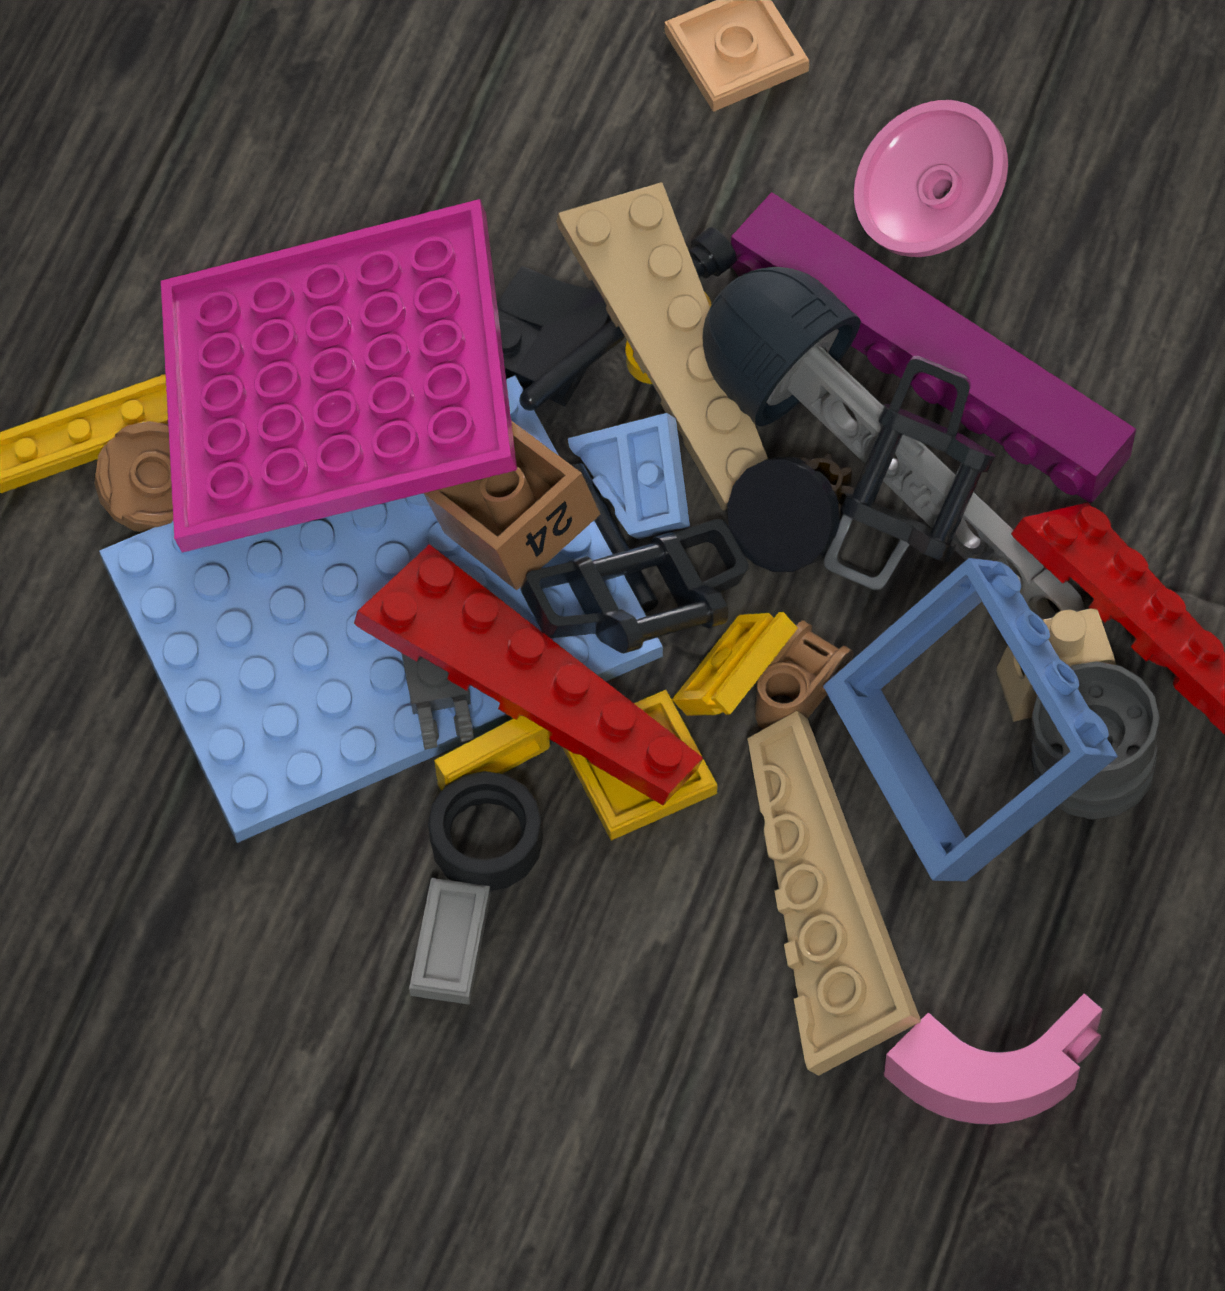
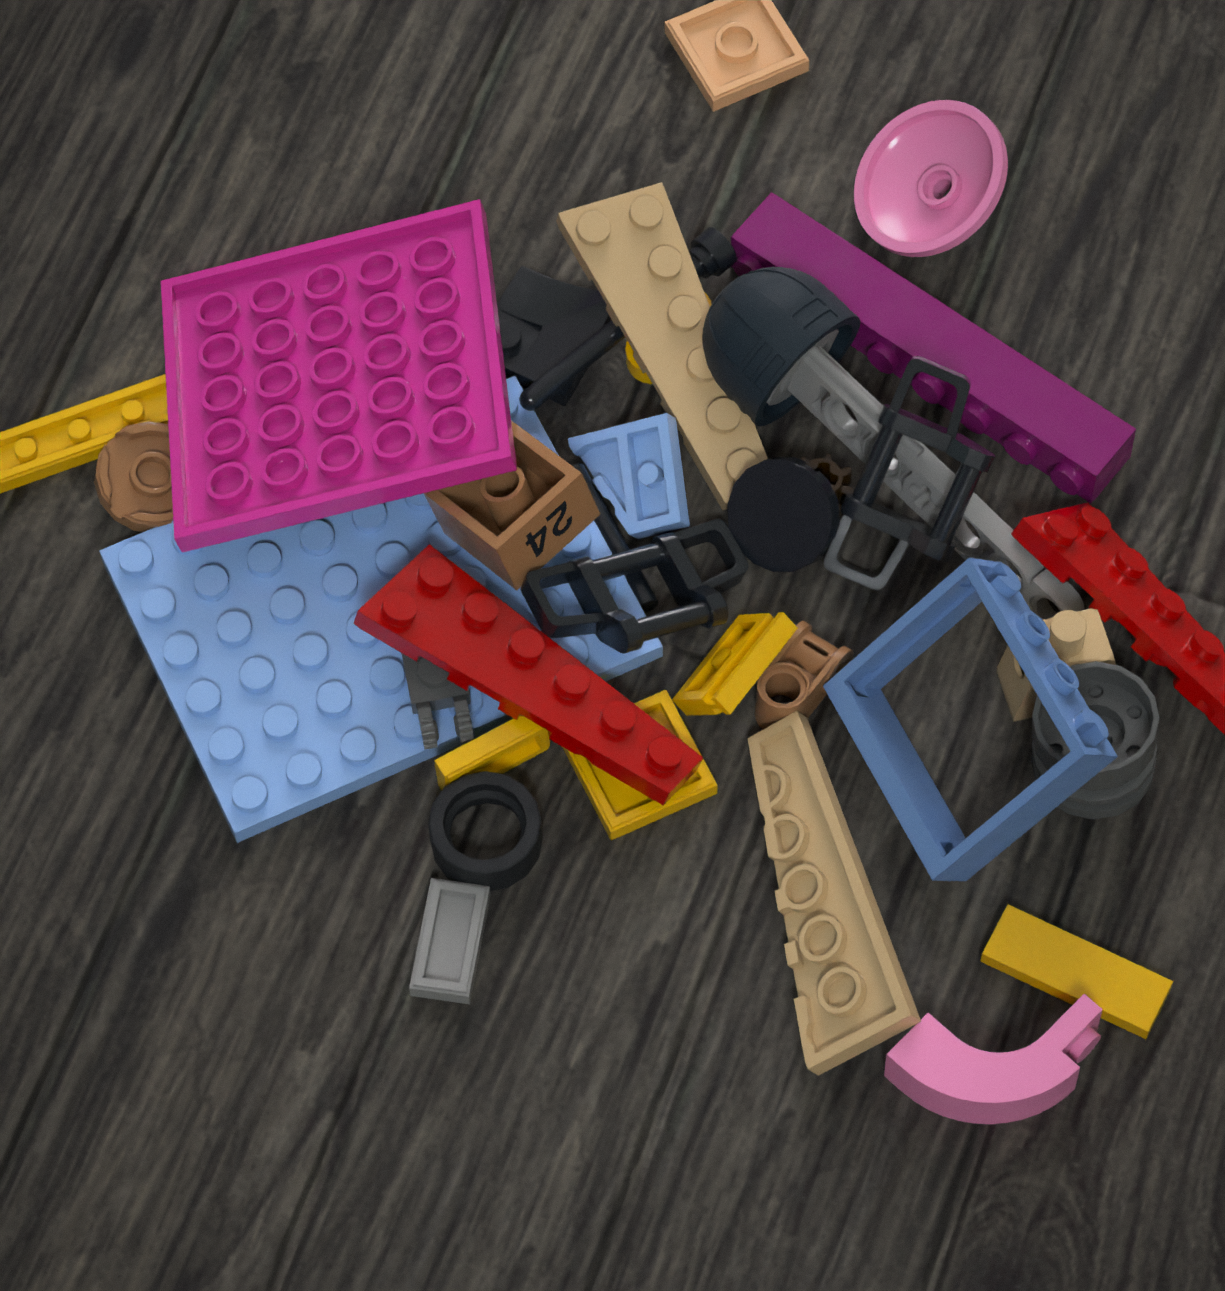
(1074, 967): none -> yellow tile

